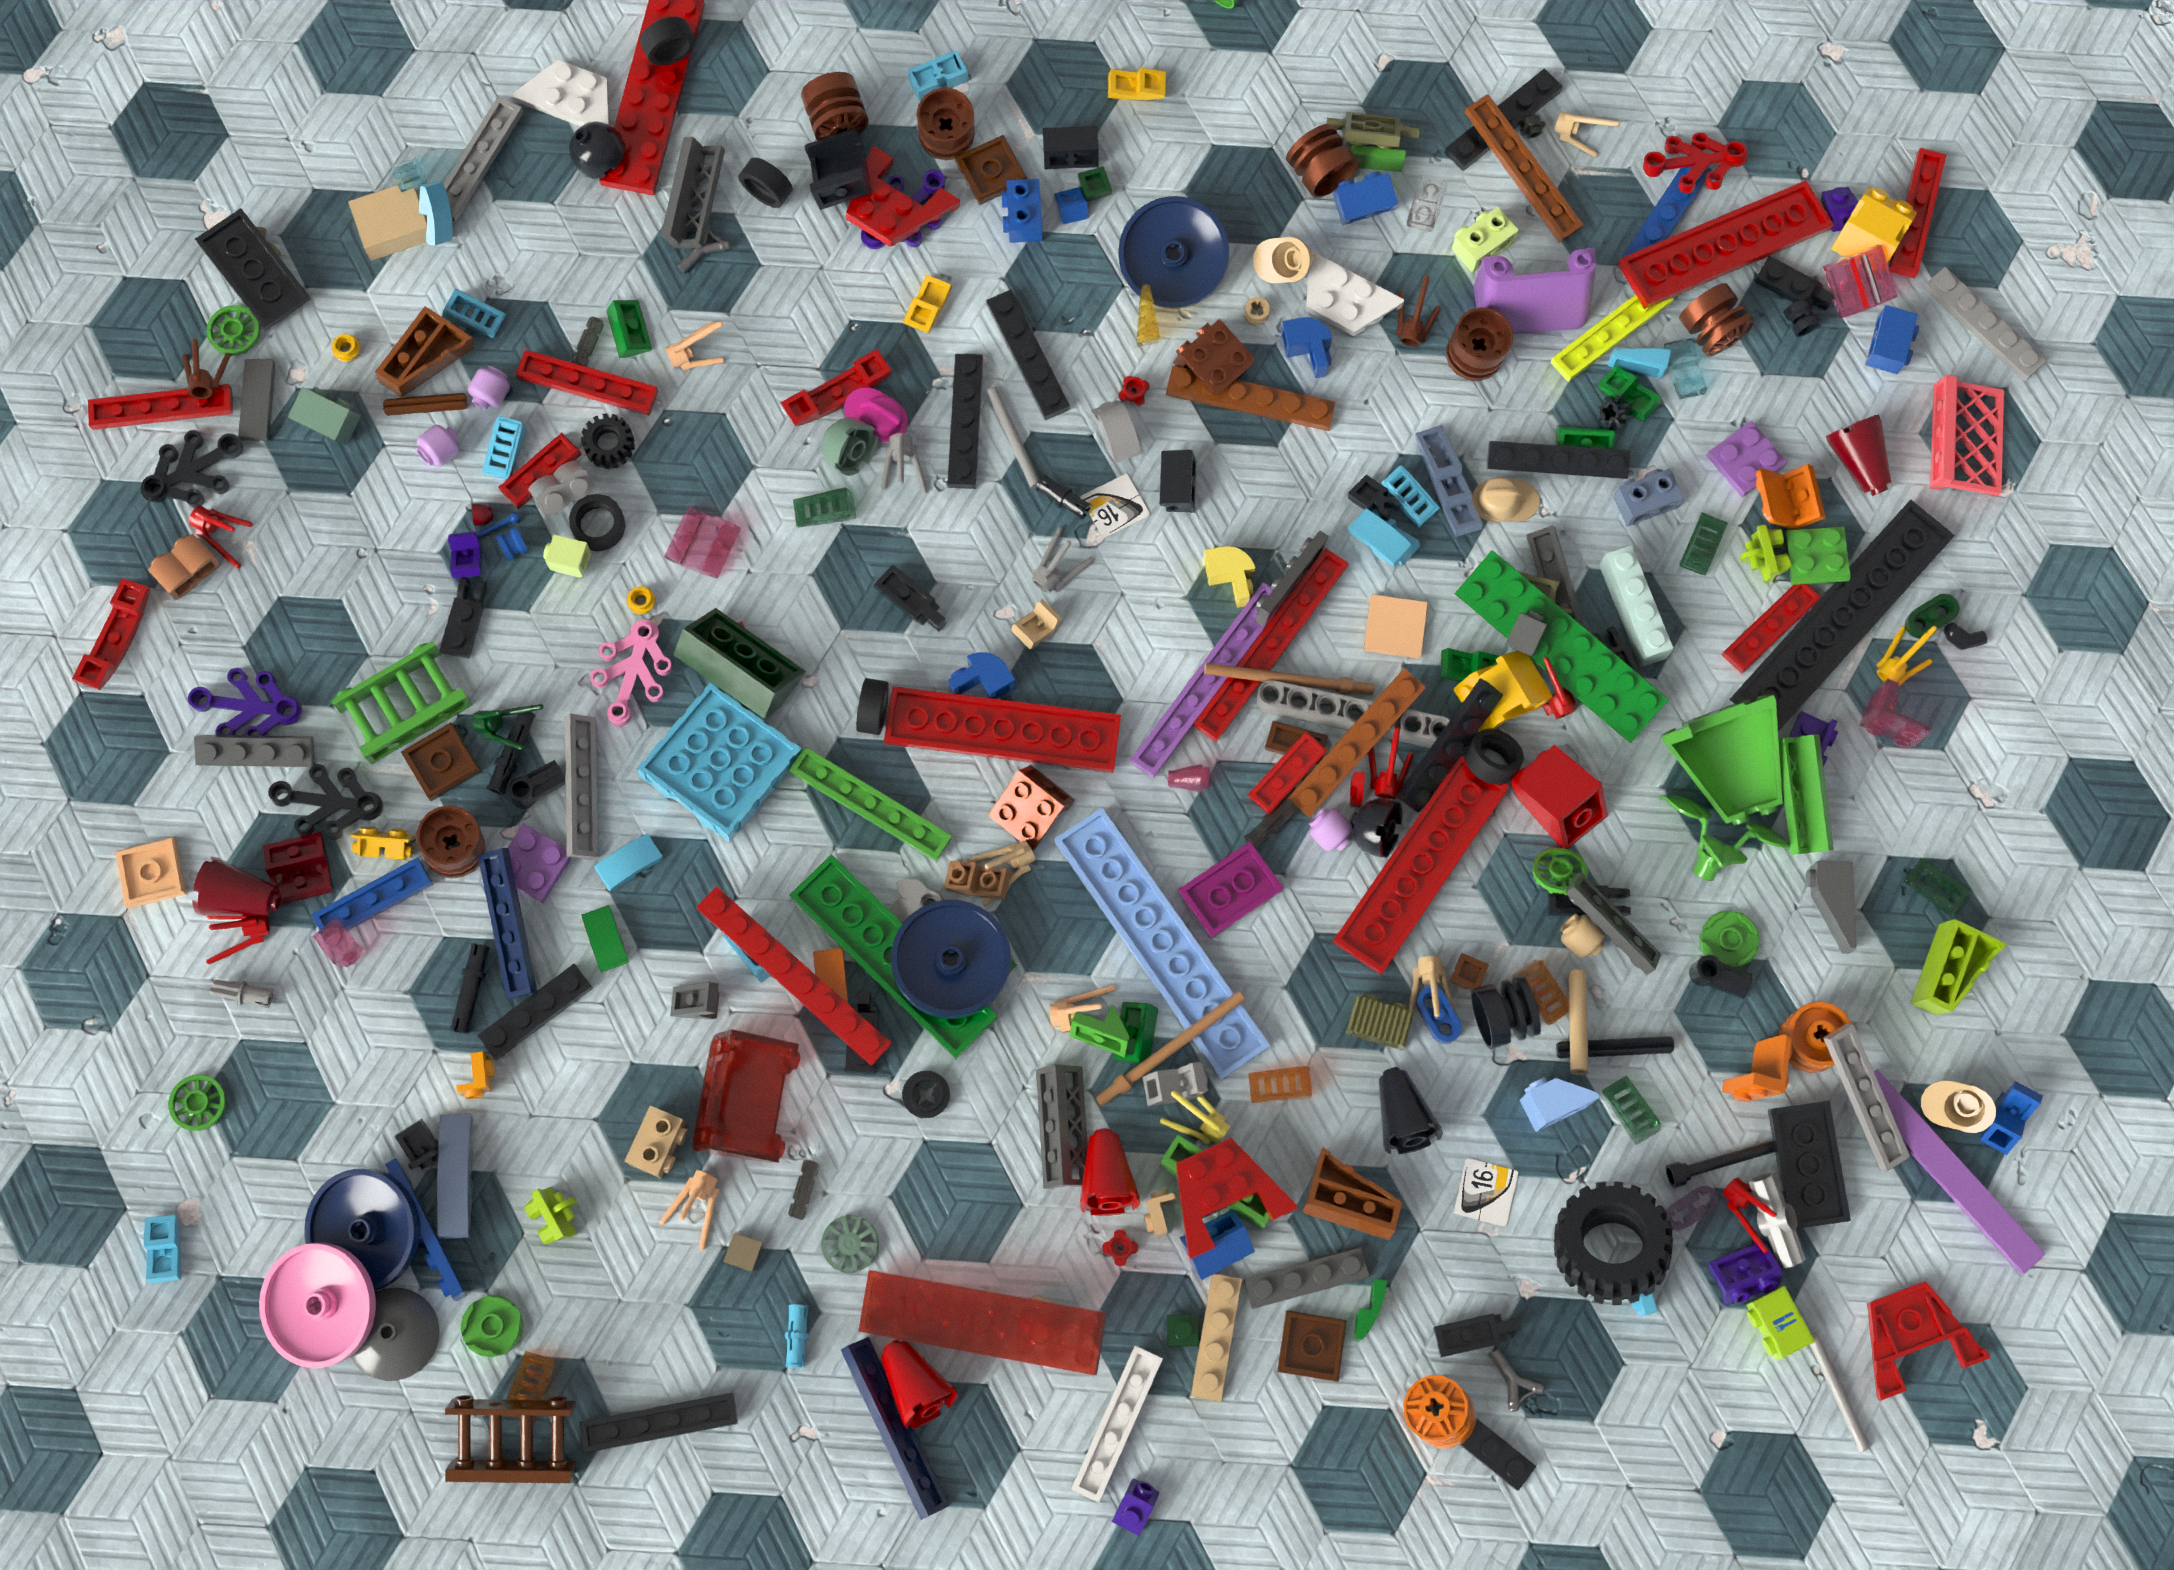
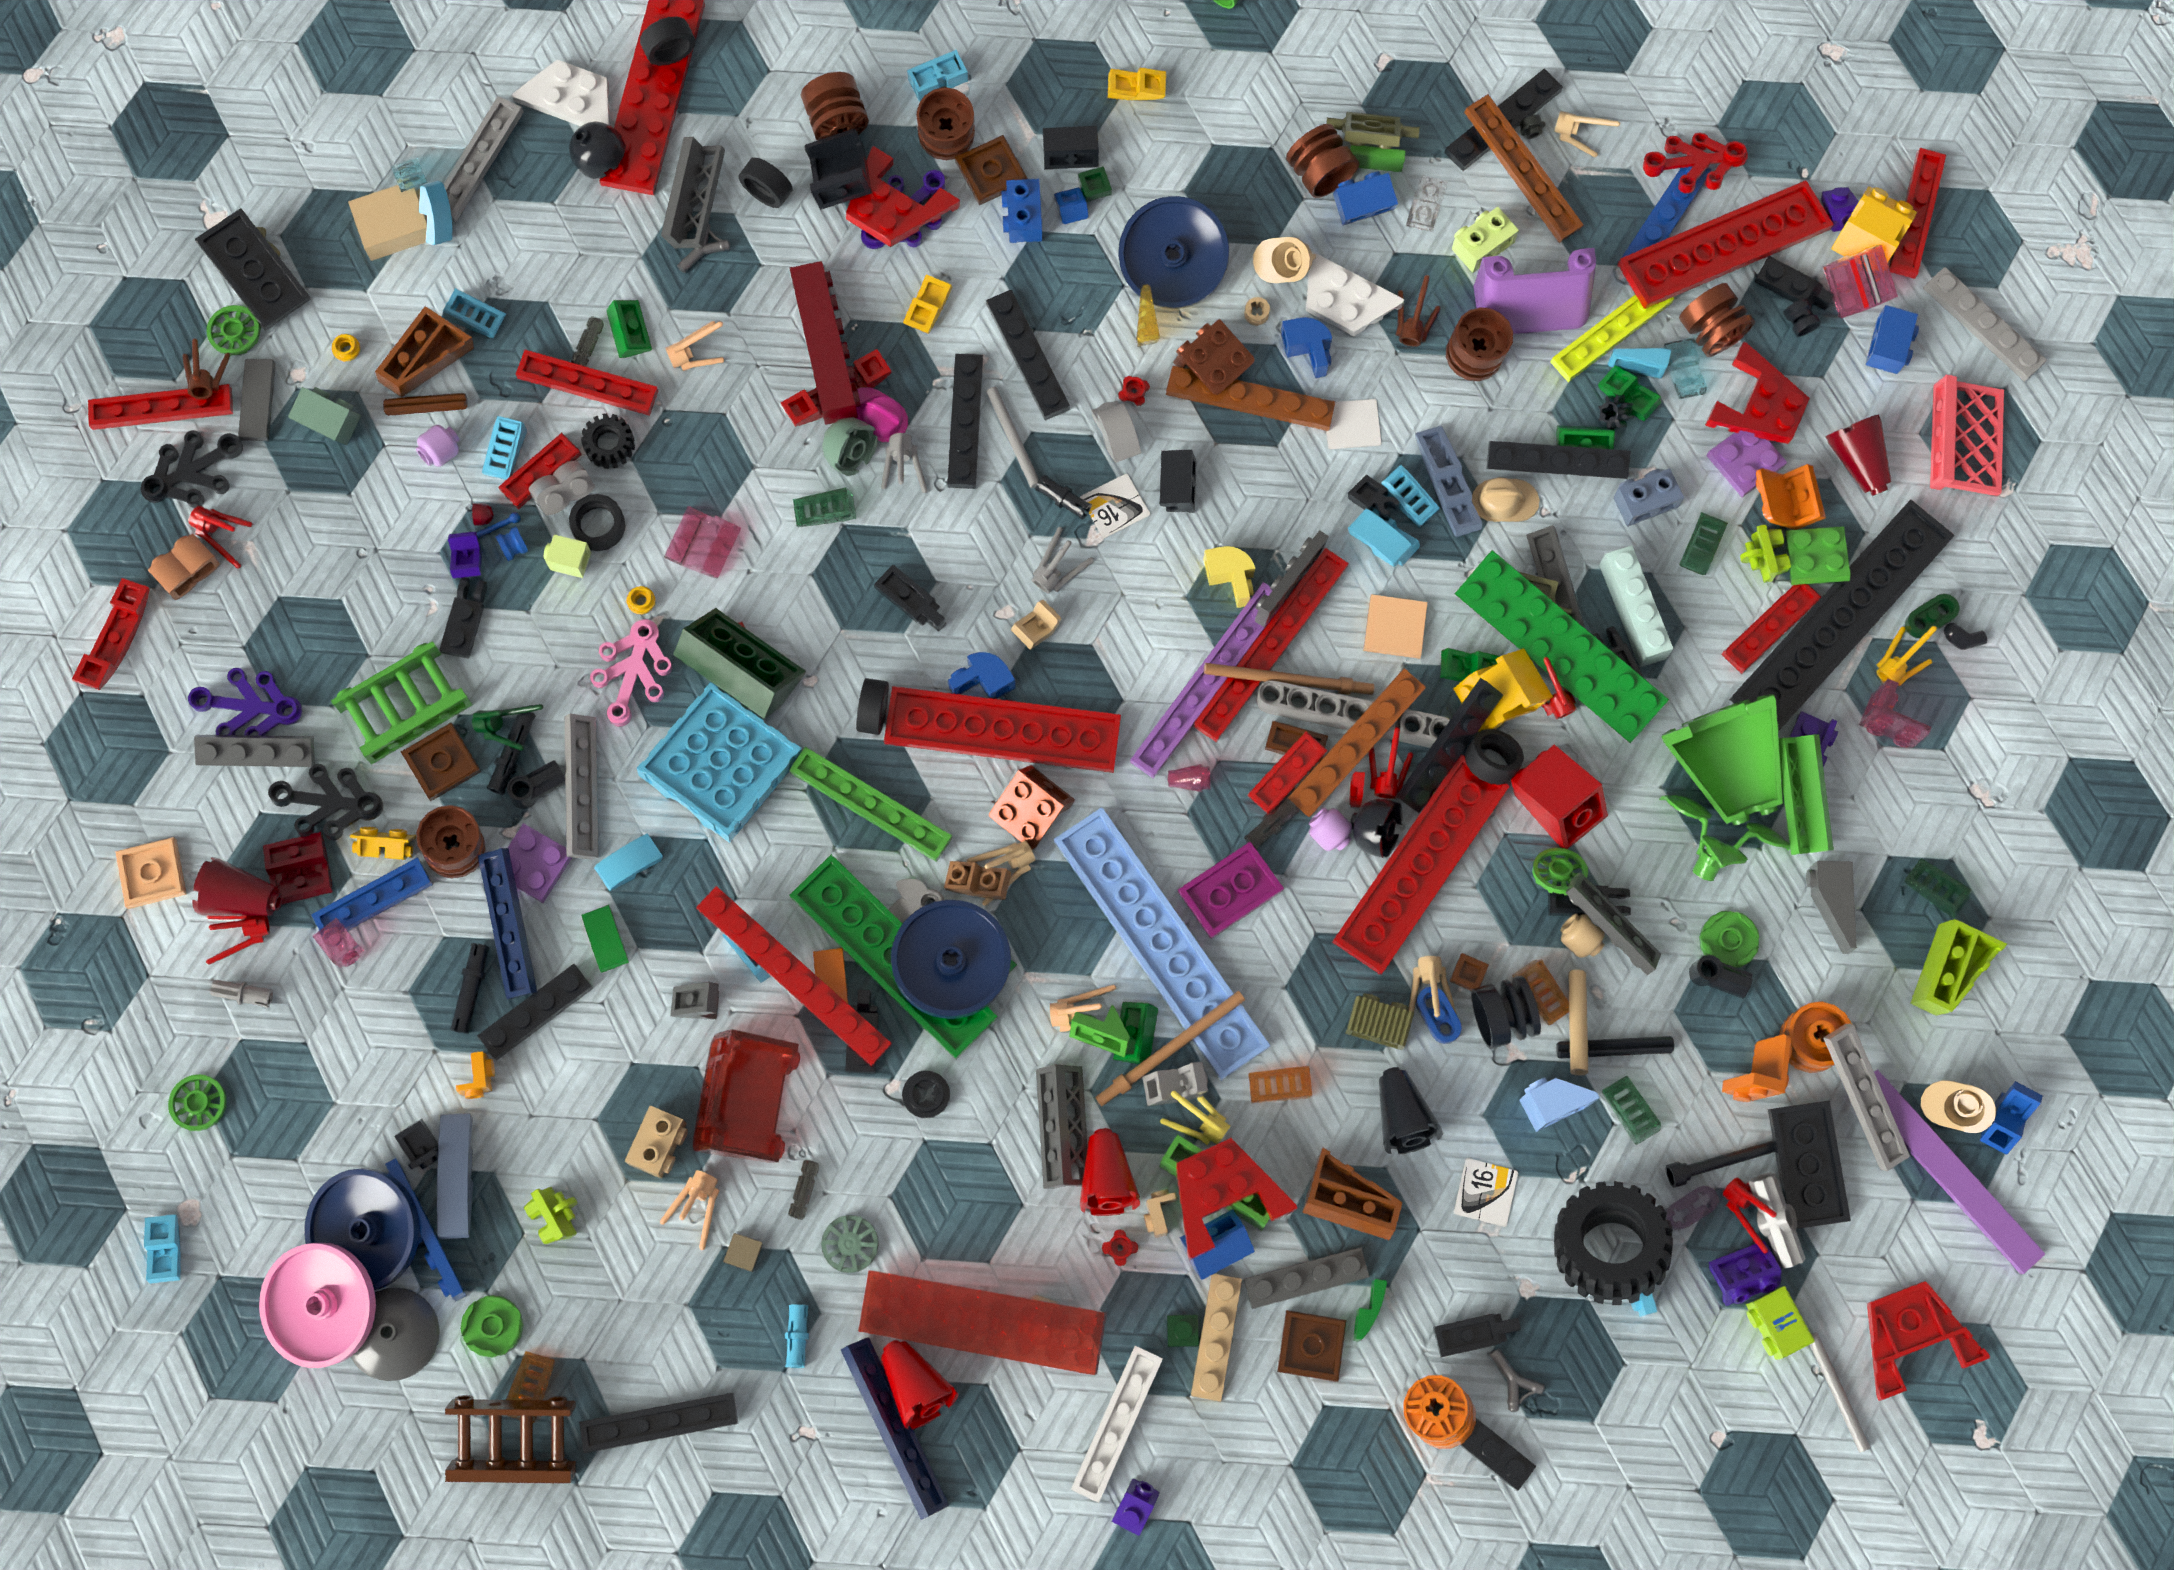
(488, 387): lavender head -> none
(824, 343): none -> dark red brick
(1354, 425): none -> white sticker
(1527, 632): dark grey brick -> none
(1772, 407): none -> red wing

